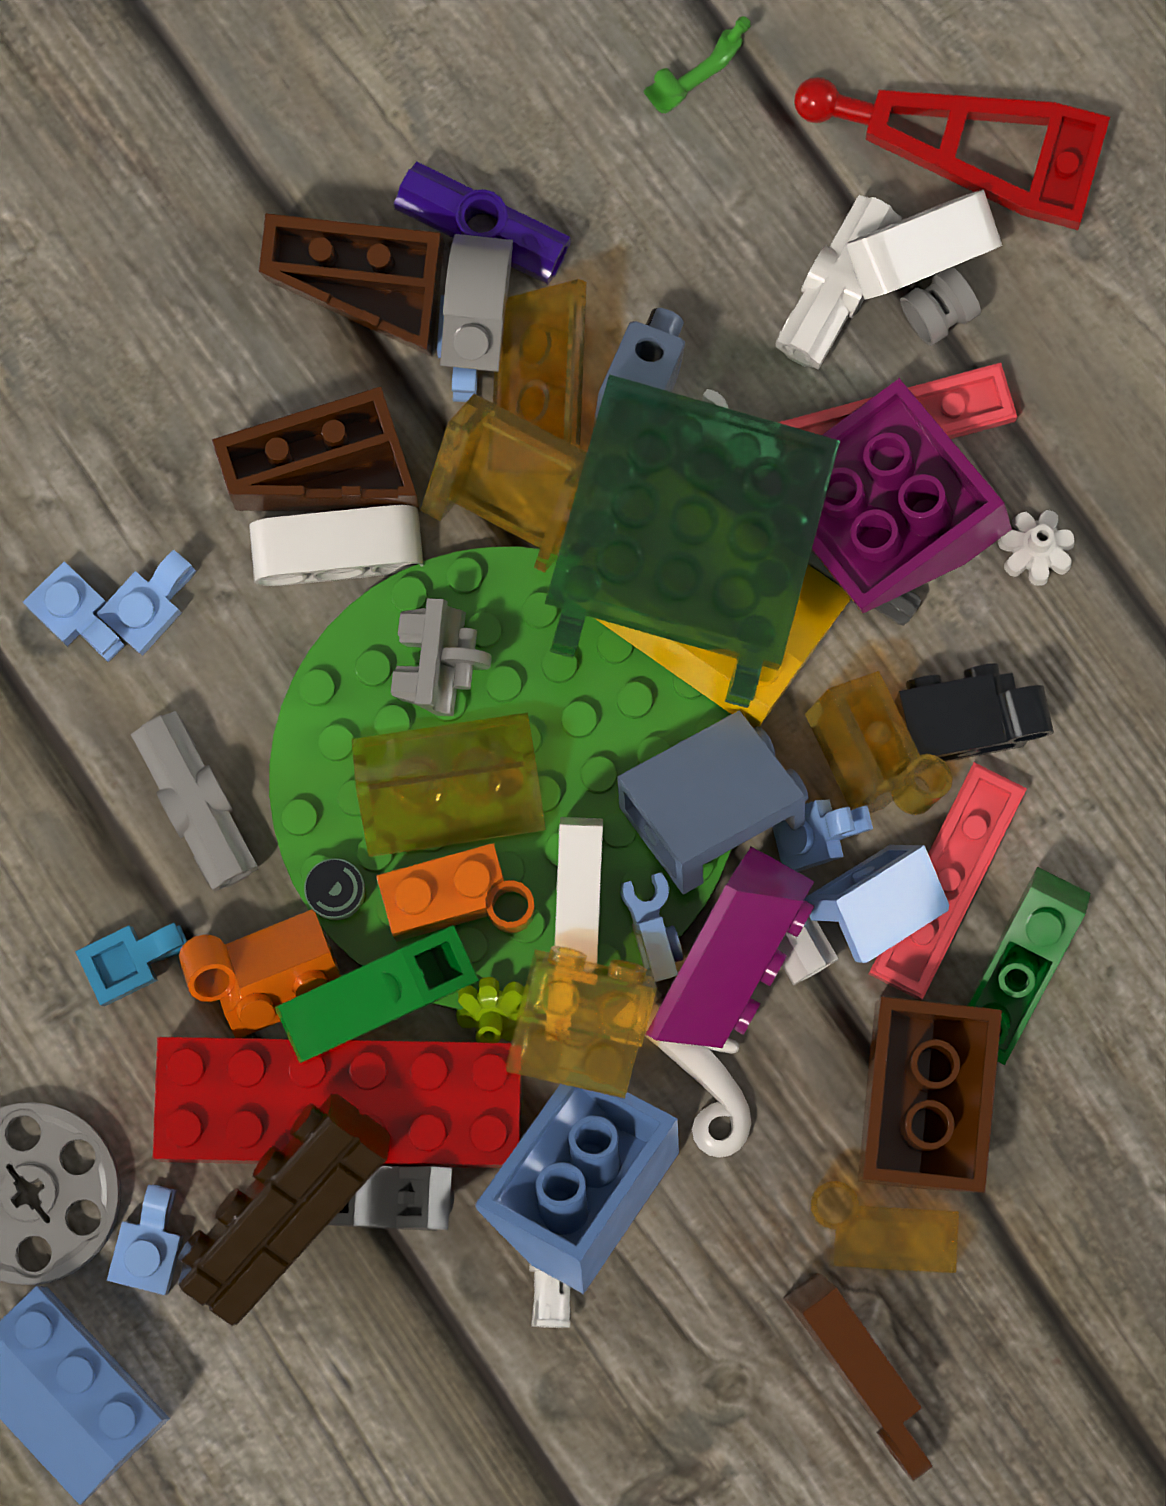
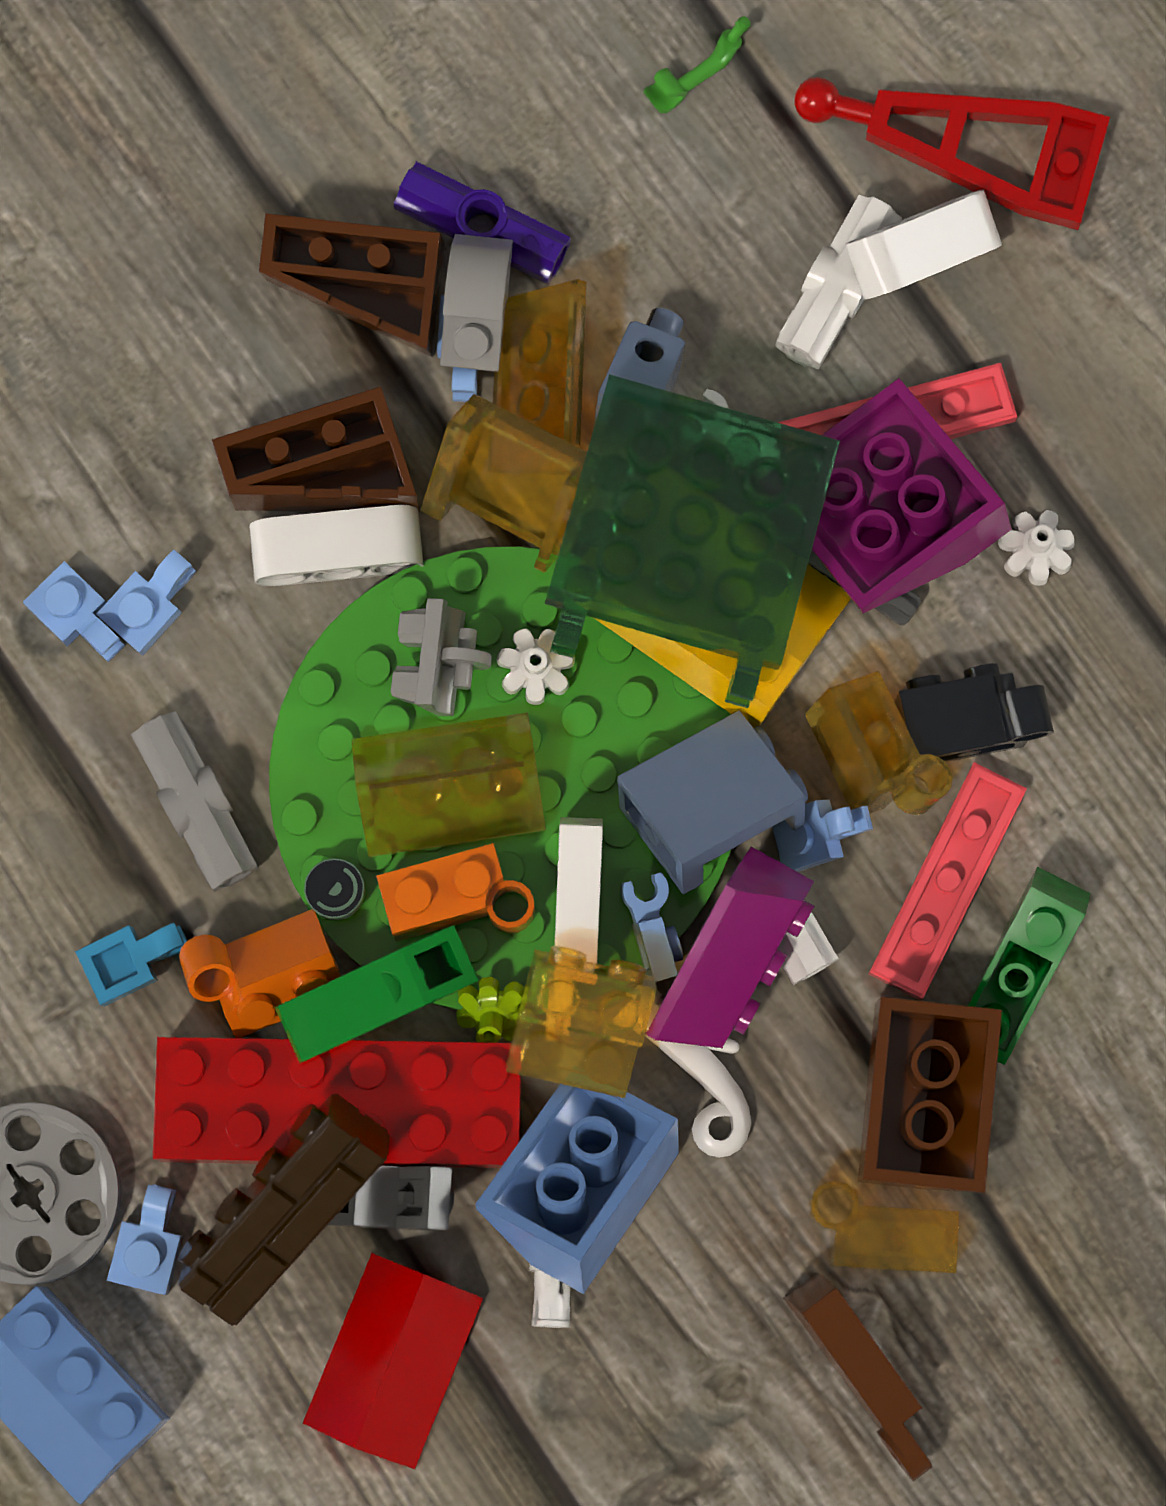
(392, 1361): none -> red slope
(534, 678): none -> white plant
(882, 900): light blue panel -> none
(940, 306): light grey wheel -> none

